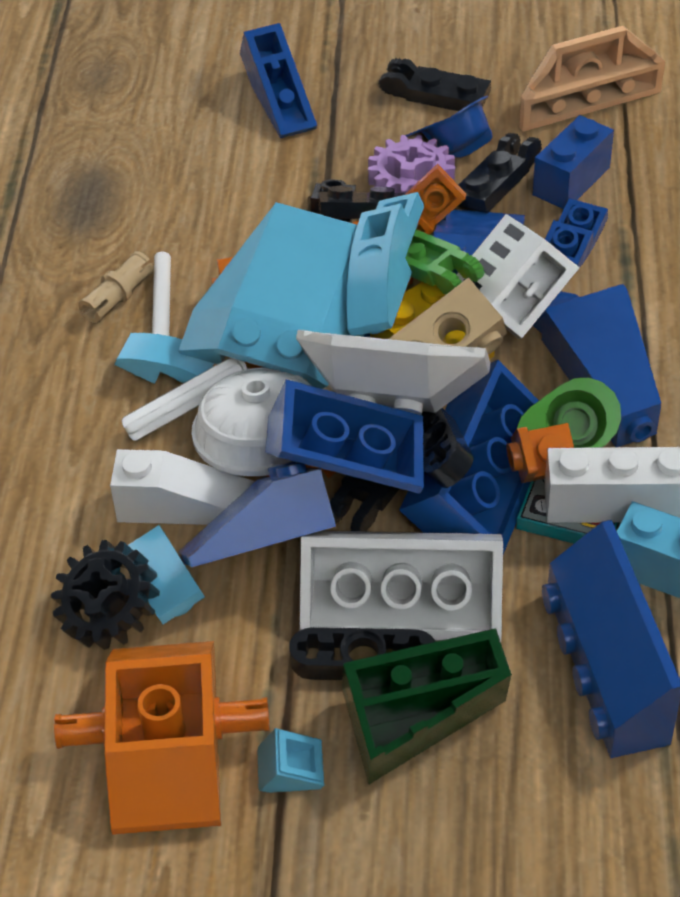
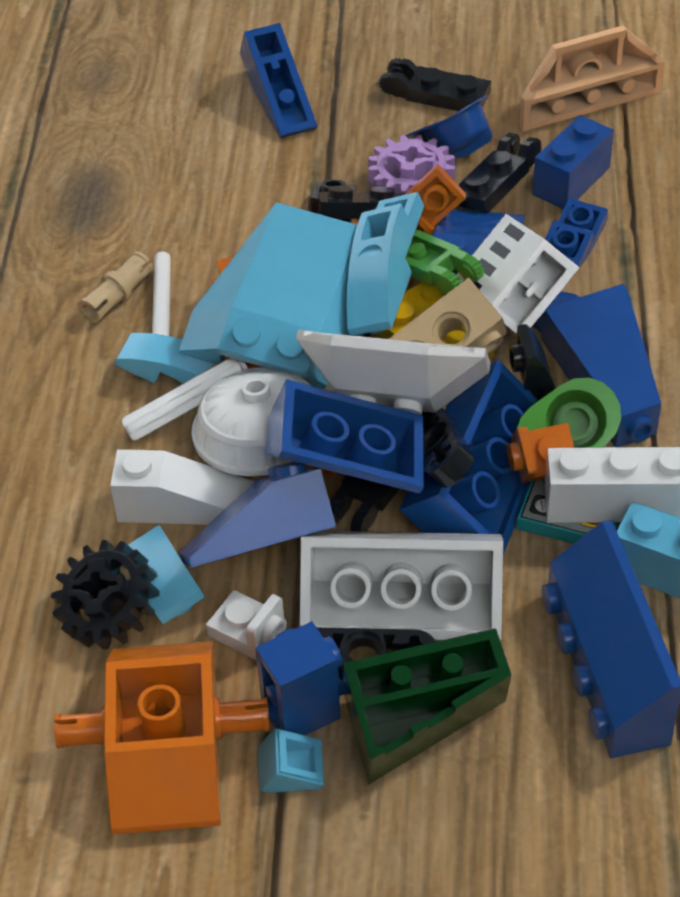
(246, 622): none -> white bracket
(300, 679): none -> blue brick
(530, 360): none -> black slope

